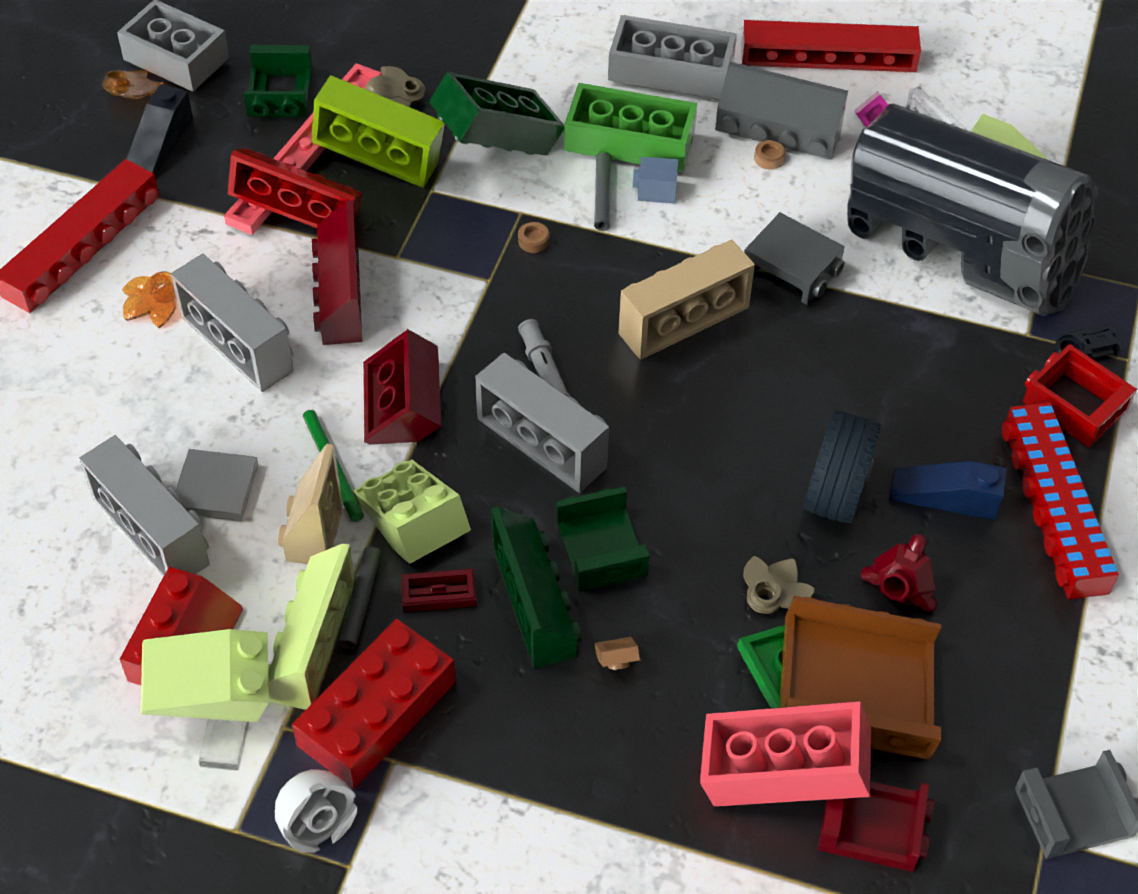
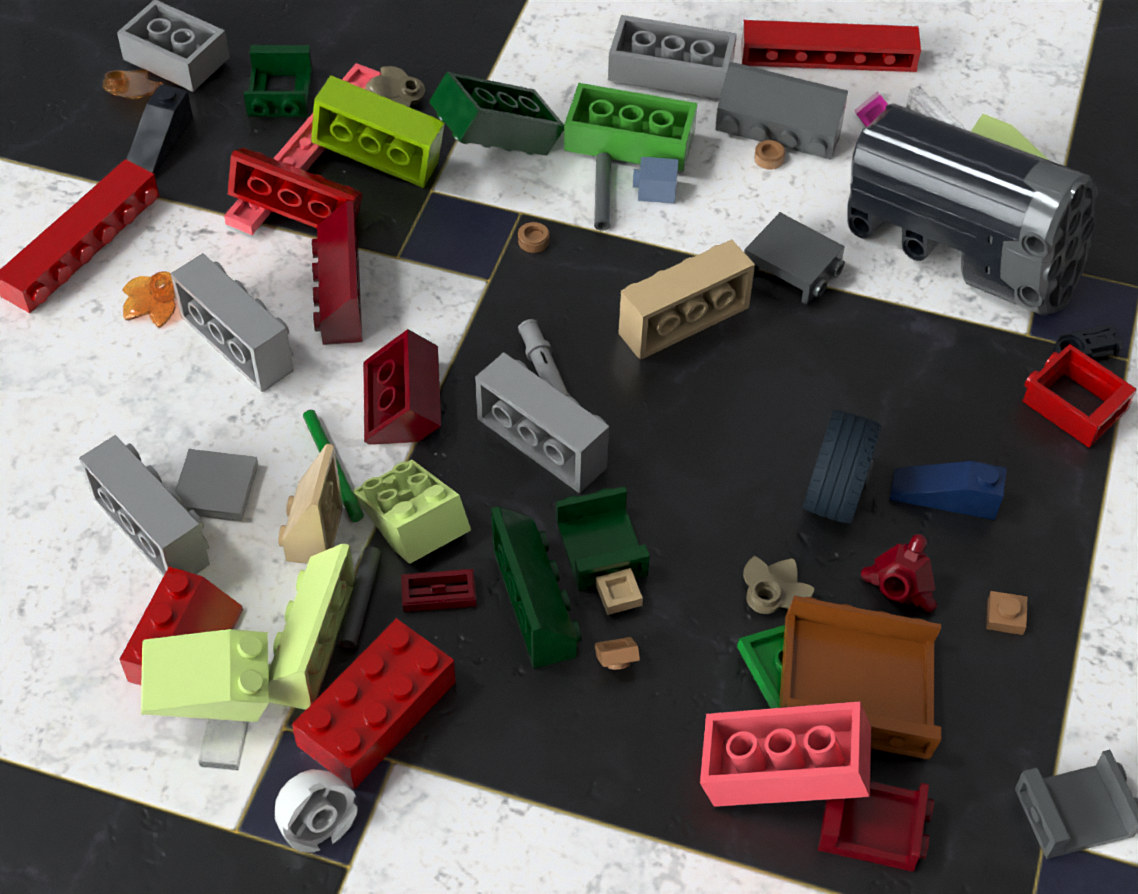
(619, 591): none -> tan plate
(1006, 613): none -> medium nougat plate
(1059, 502): red brick -> none

